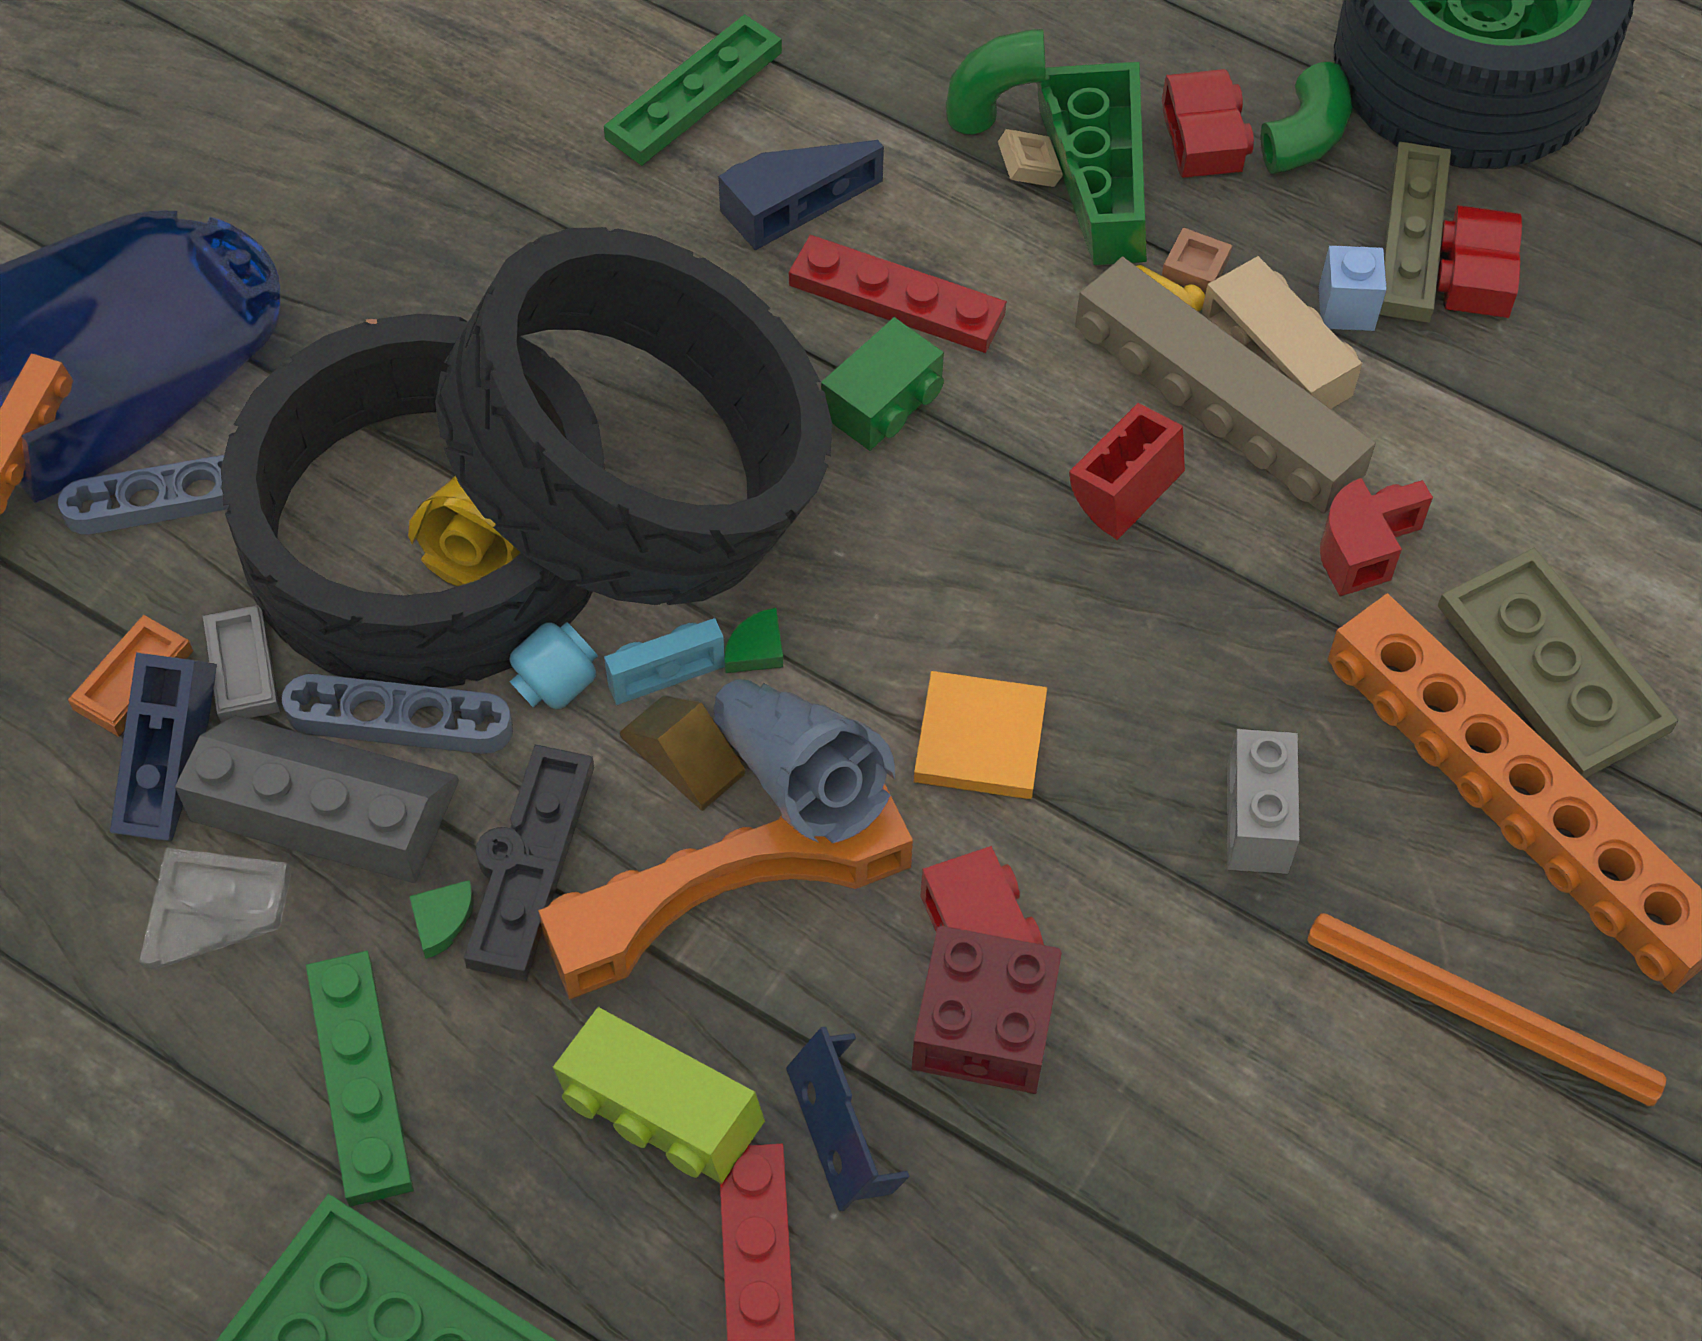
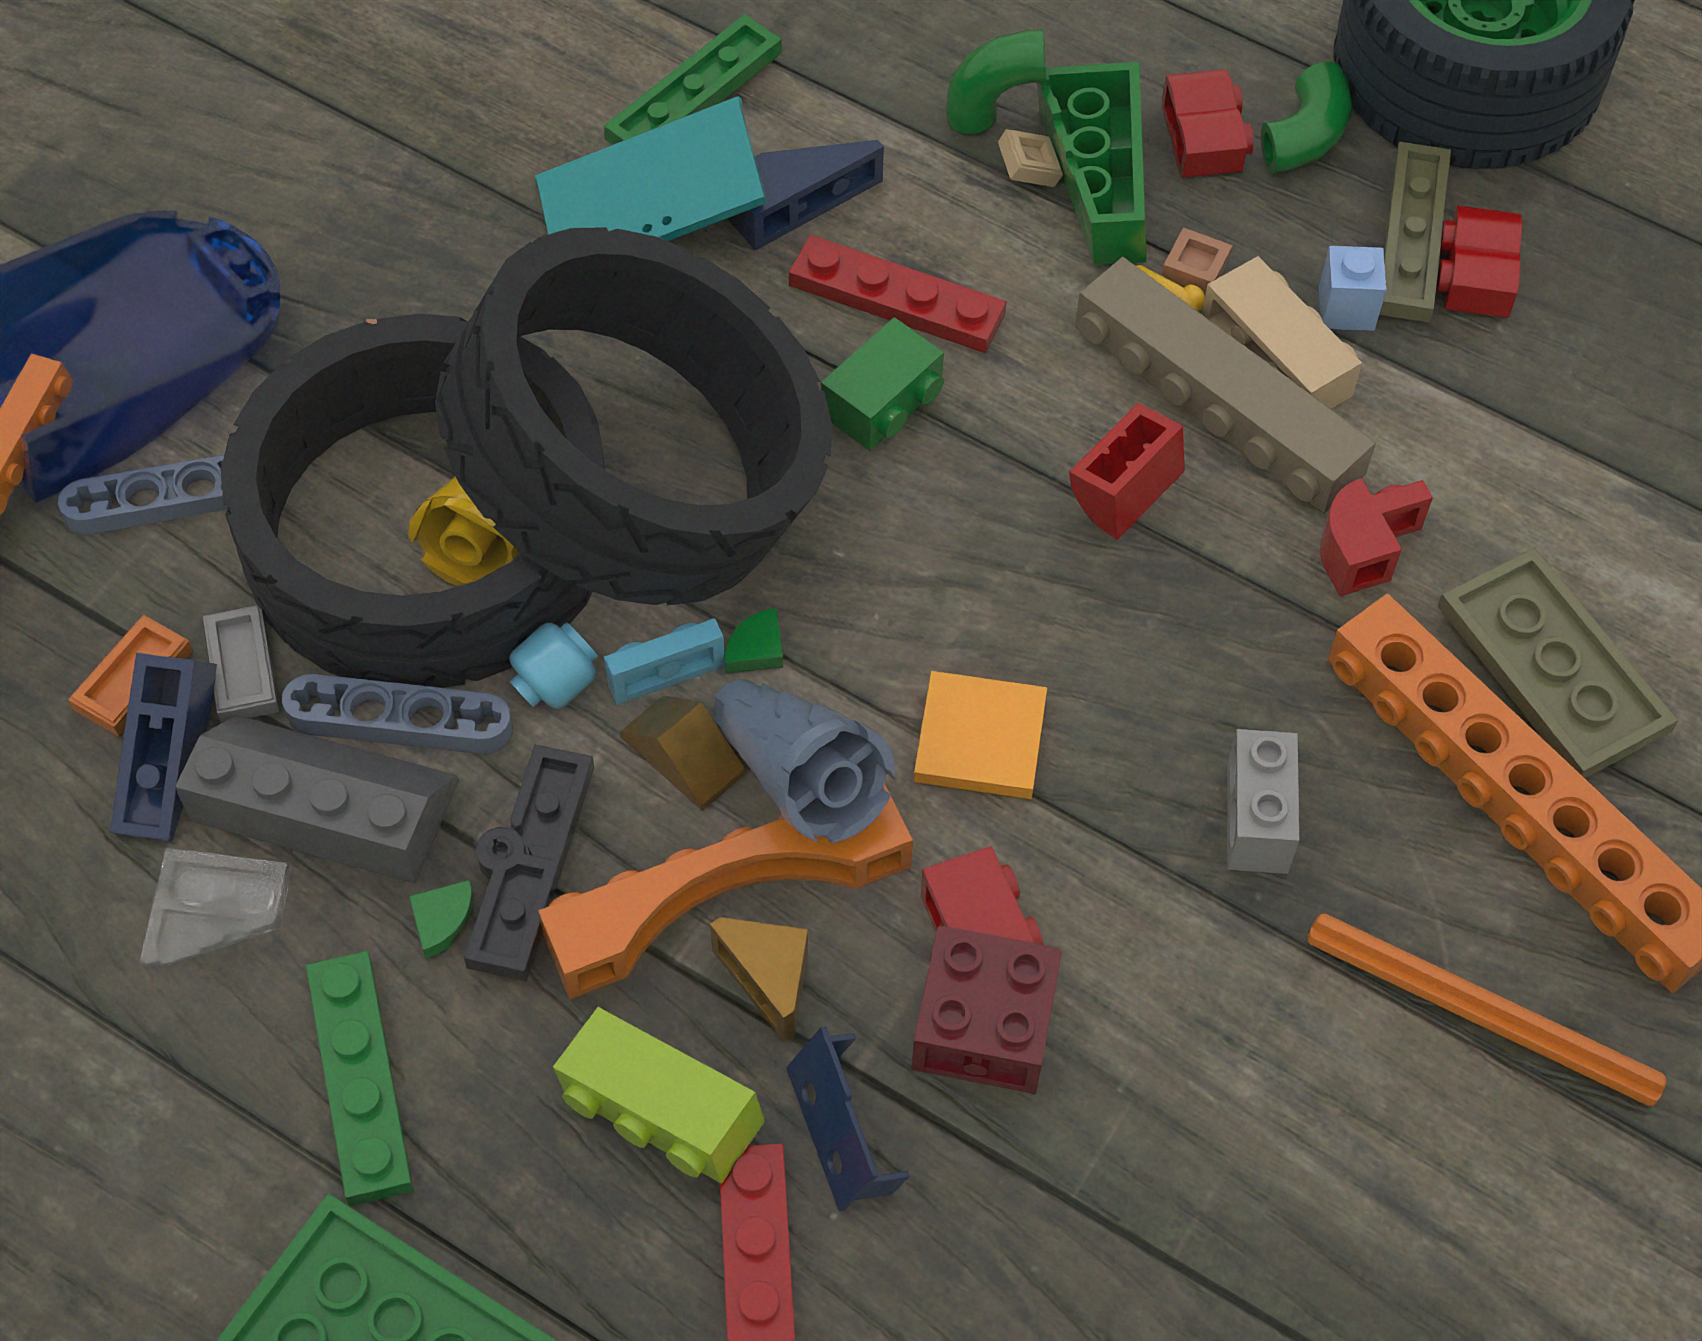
(675, 173): none -> teal container
(767, 965): none -> pearl gold slope

